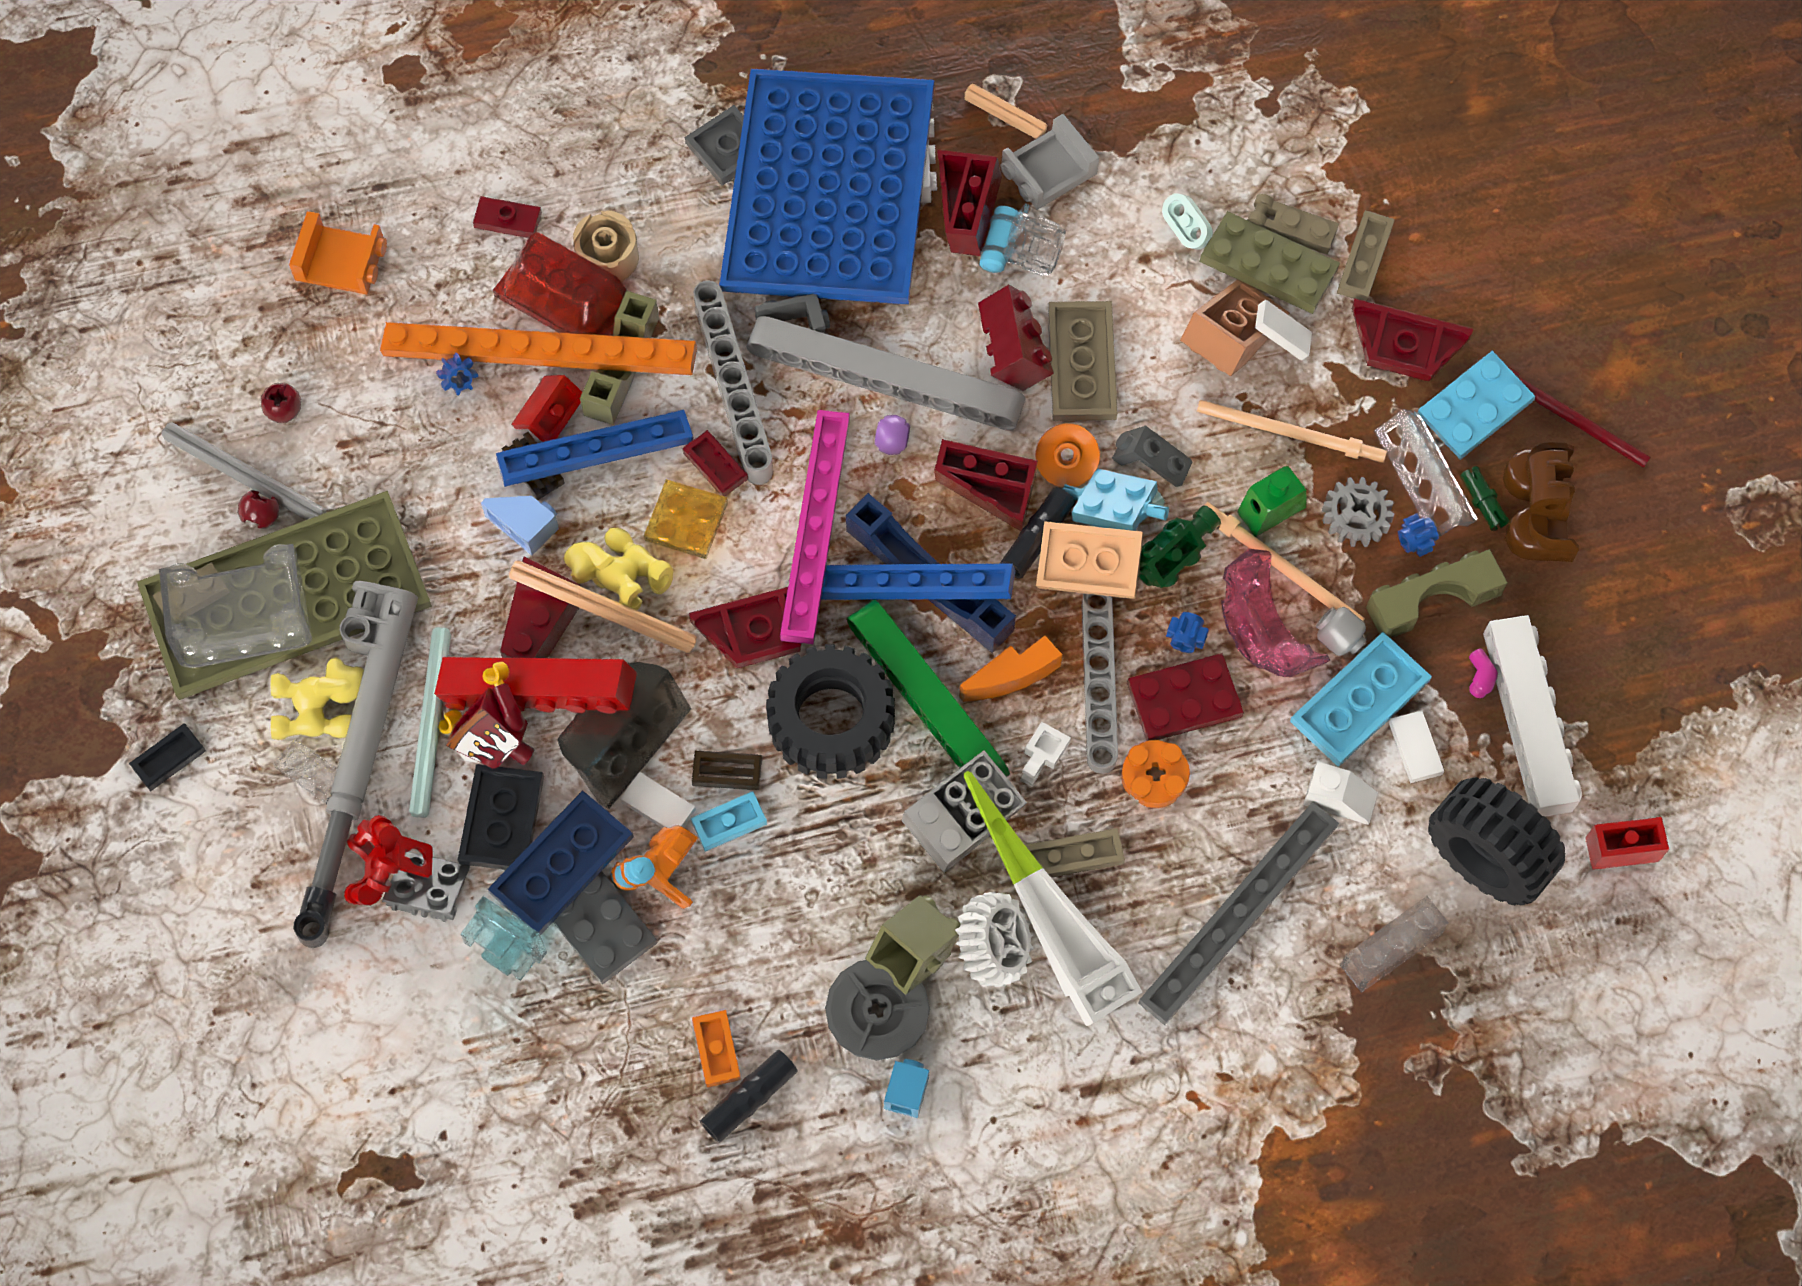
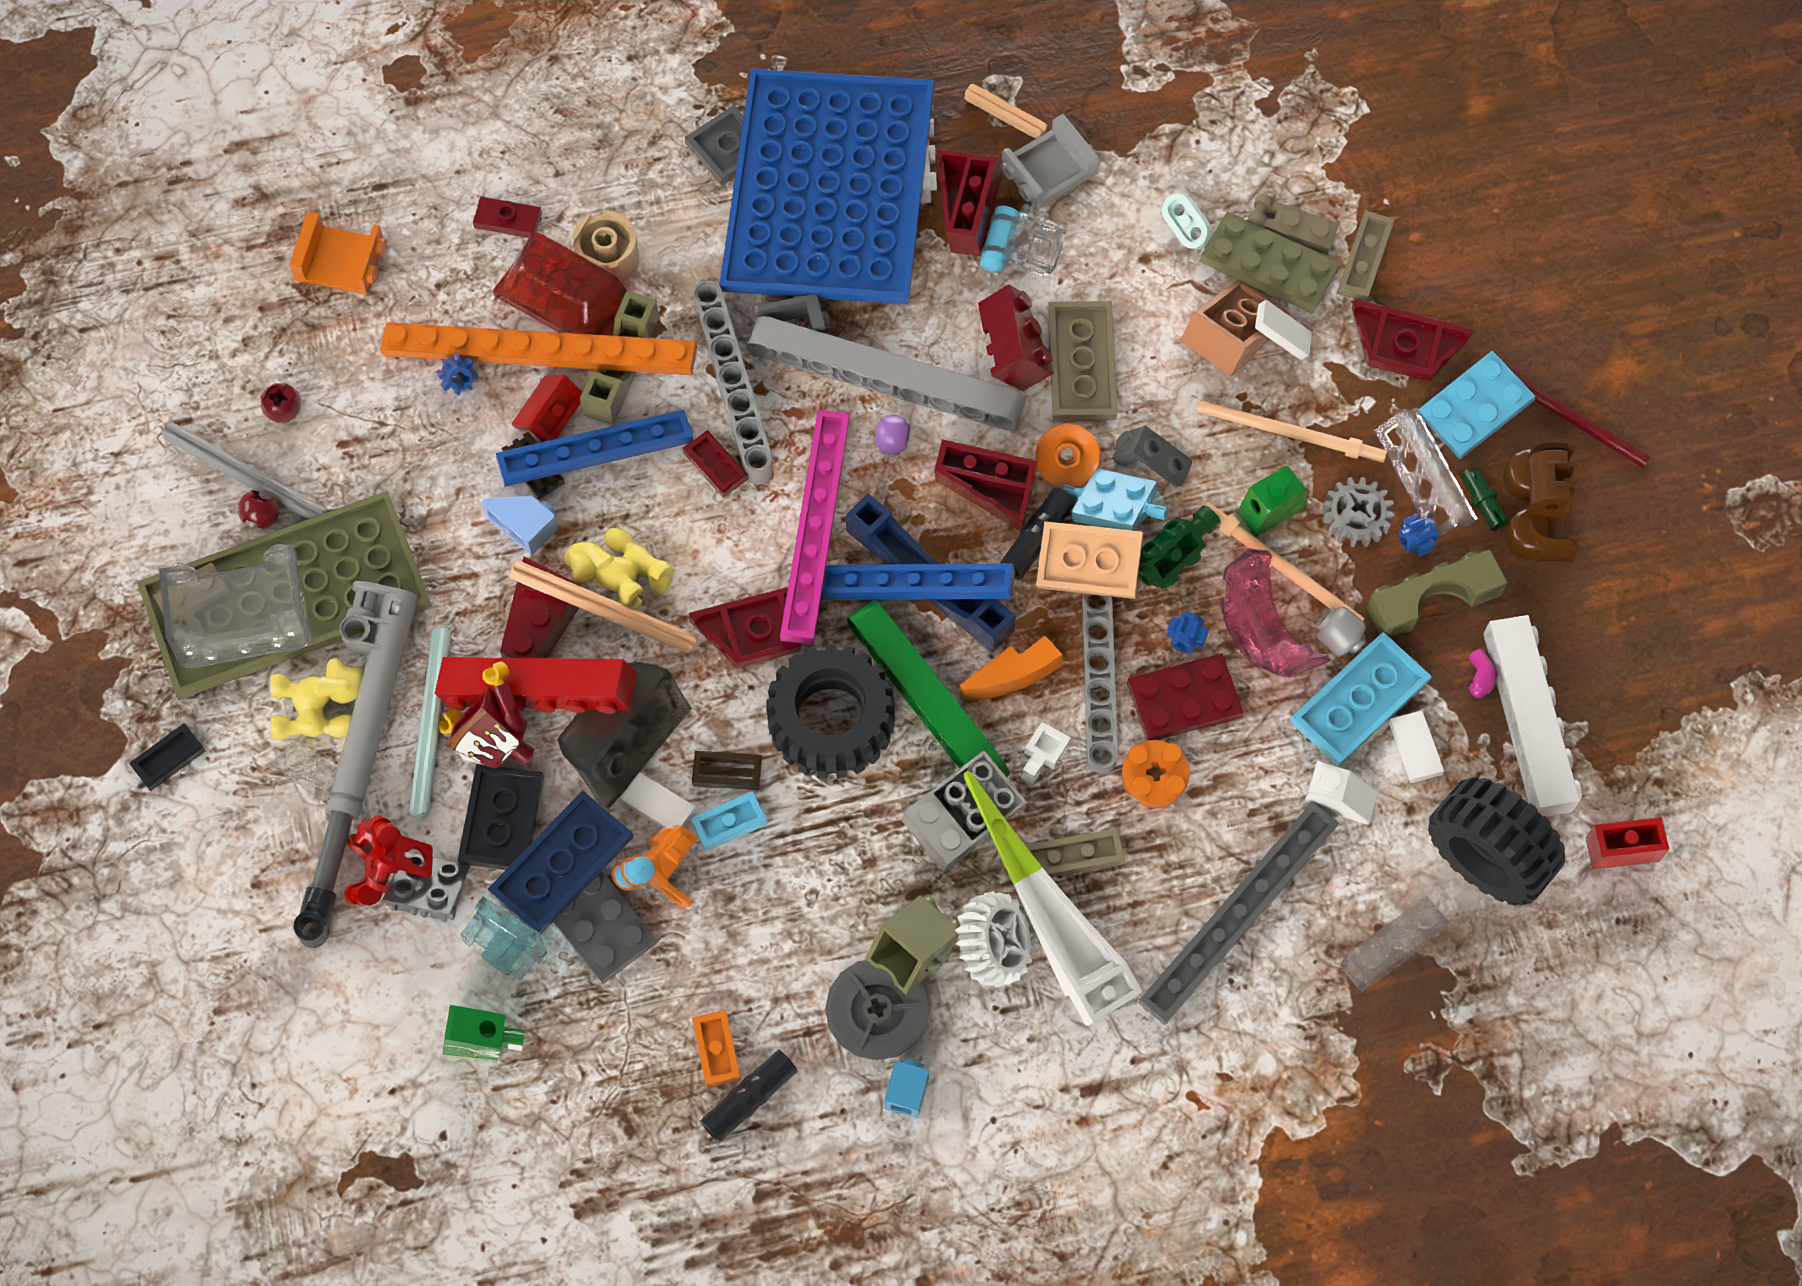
(465, 1030): none -> green torso
(685, 519): clear yellow plate -> none

